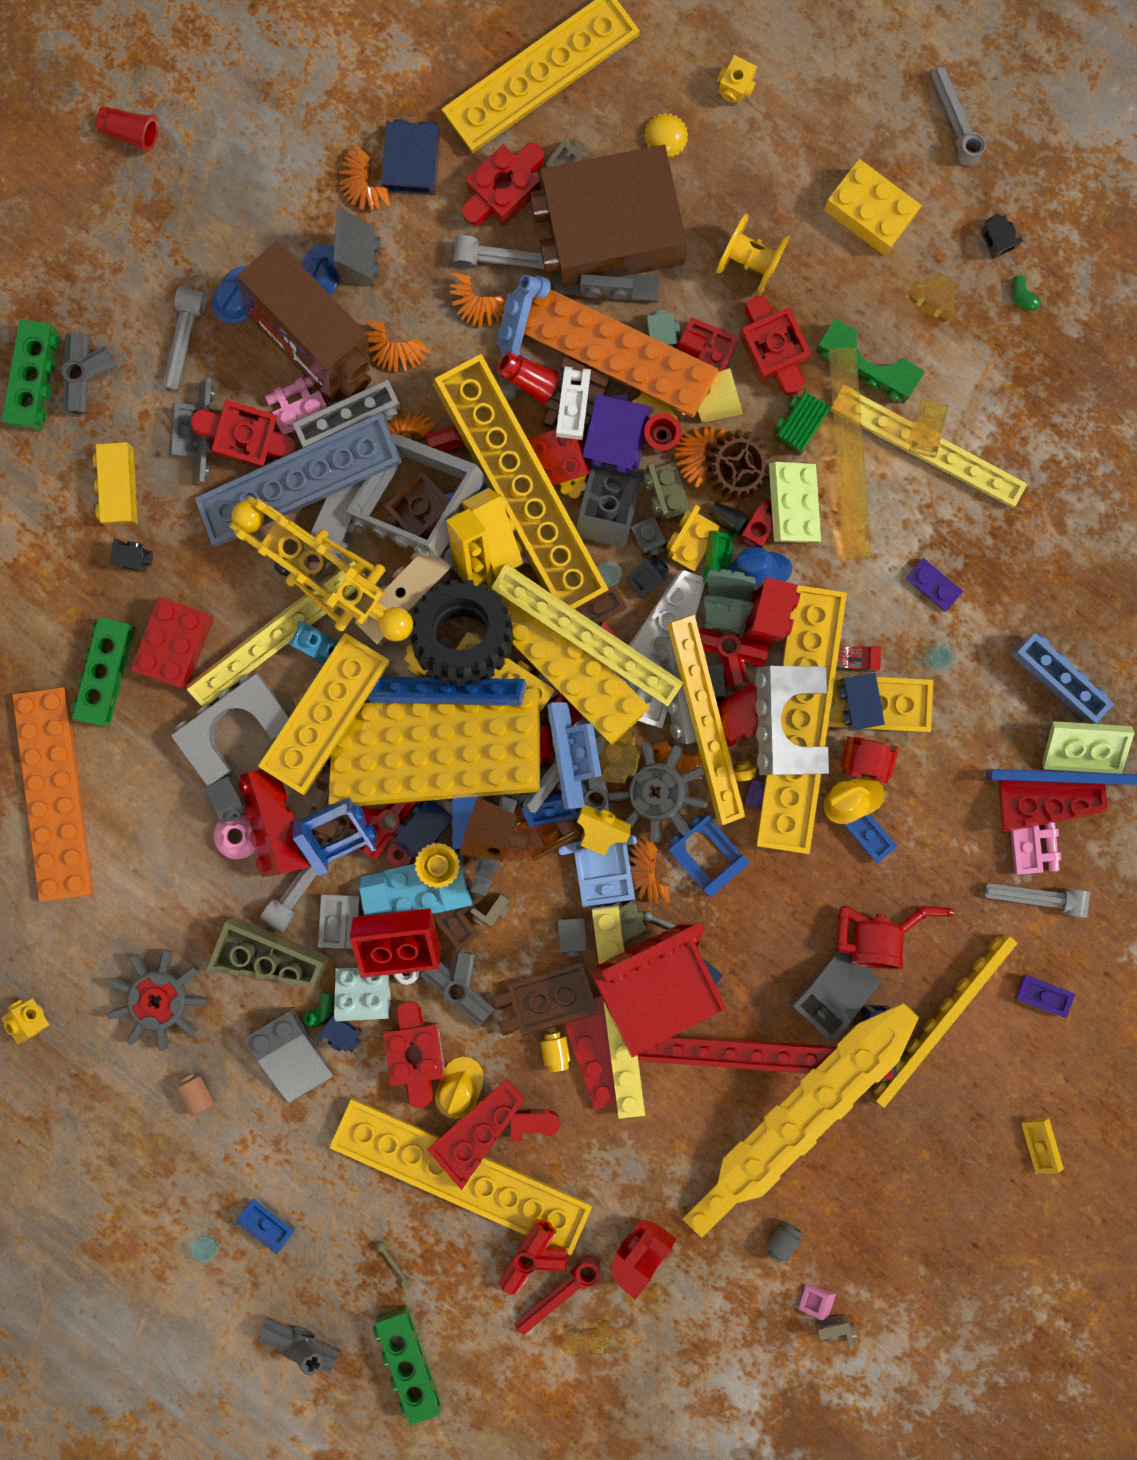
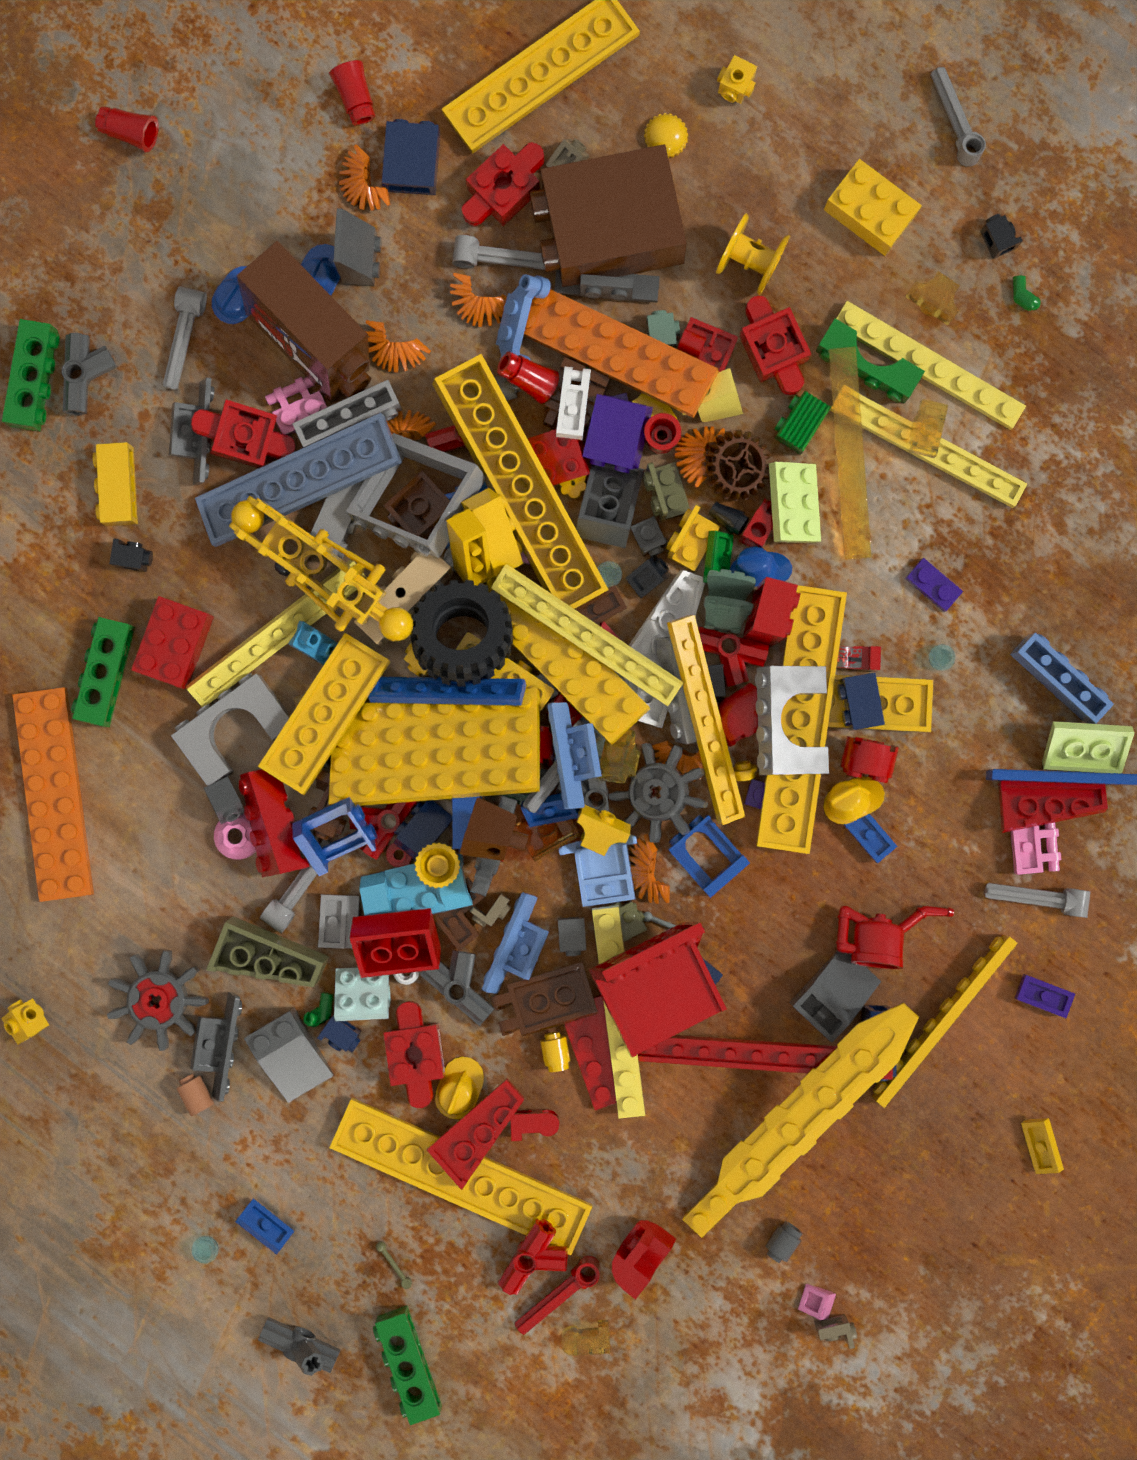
(214, 1045): none -> dark grey bracket
(354, 91): none -> red plant
(519, 946): none -> medium blue bracket
(937, 369): none -> light yellow plate

